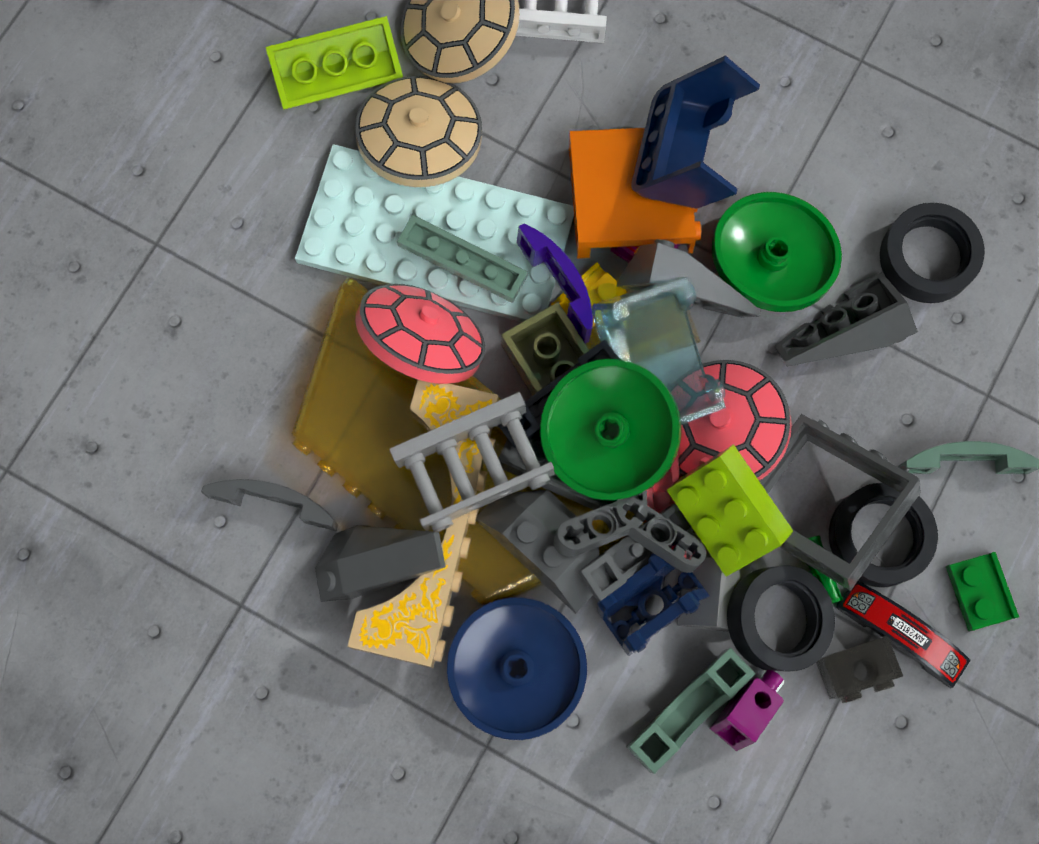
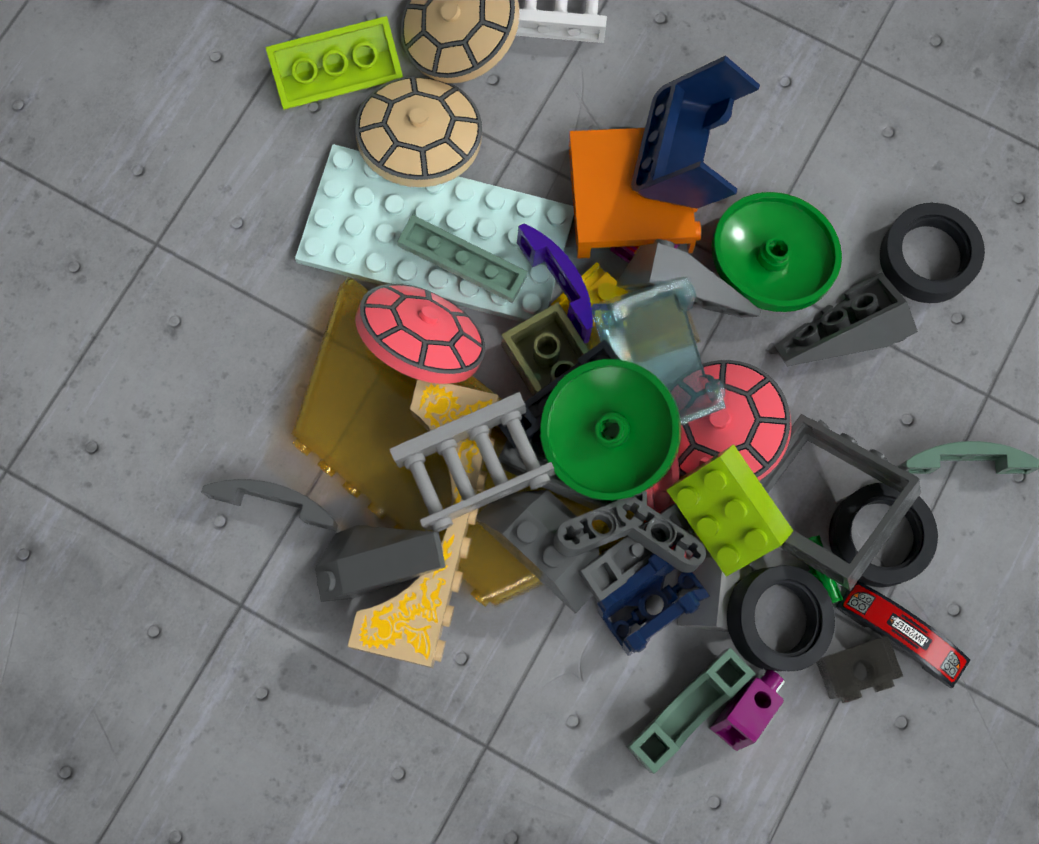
(517, 668): dark blue dish -> none
(982, 591): green plate -> none

